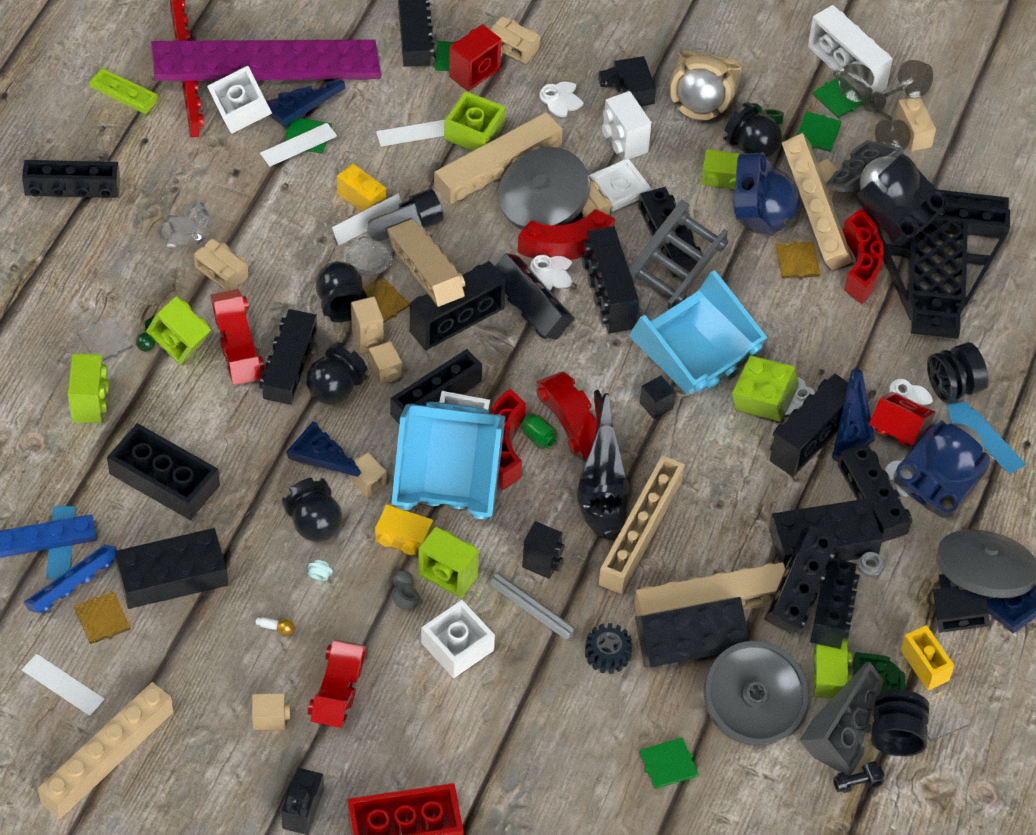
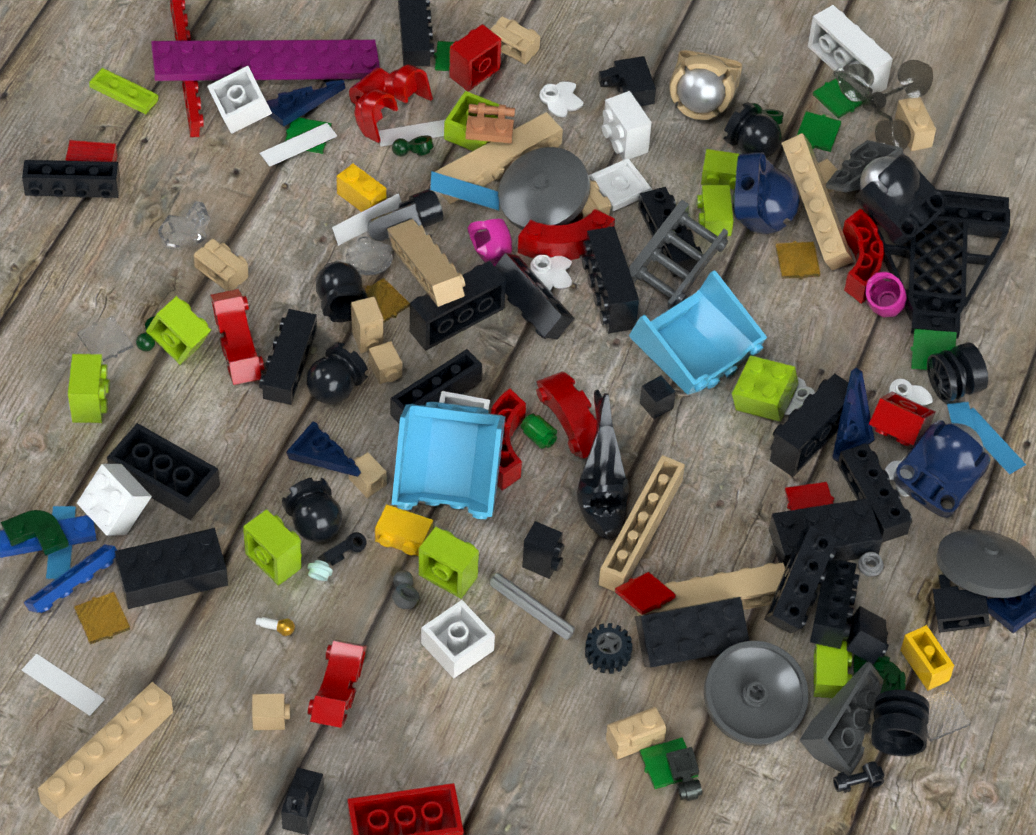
(36, 524): none -> dark green plate
(91, 151): none -> red brick
(114, 499): none -> white brick
(272, 546): none -> lime brick
(336, 553): none -> black plate
(379, 91): none -> red piece
(419, 145): none -> dark green plate
(464, 190): none -> dark azure sticker
(487, 128): none -> nougat plate
(493, 242): none -> dark pink piece
(635, 733): none -> tan brick
(645, 593): none -> red piece
(683, 766): none -> pearl dark grey plate
(715, 208): none -> lime brick
(808, 496): none -> red piece
(867, 635): none -> black brick
(886, 297): none -> dark pink piece
(927, 343): none -> green piece

